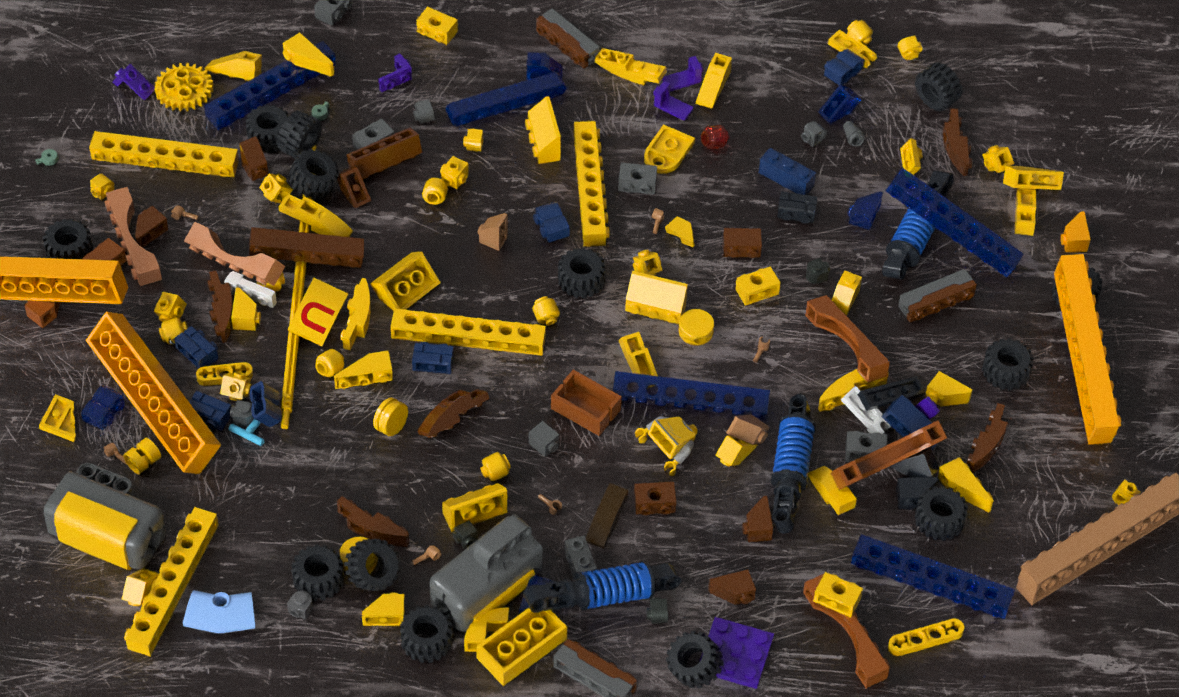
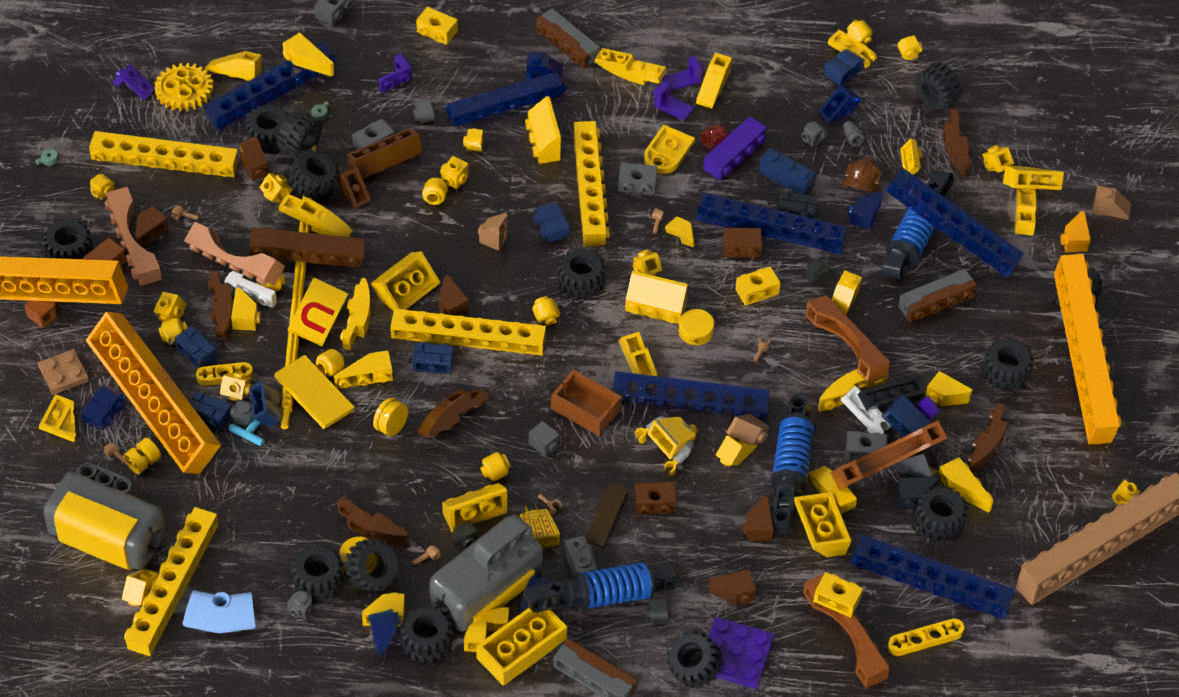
(63, 371): none -> medium nougat plate
(314, 392): none -> yellow tile
(384, 627): none -> clear blue slope
(452, 299): none -> reddish brown slope
(542, 525): none -> yellow torso
(735, 148): none -> dark purple brick
(772, 222): none -> clear blue brick
(823, 524): none -> yellow slope
(863, 175): none -> reddish brown helmet
(1111, 203): none -> medium nougat slope

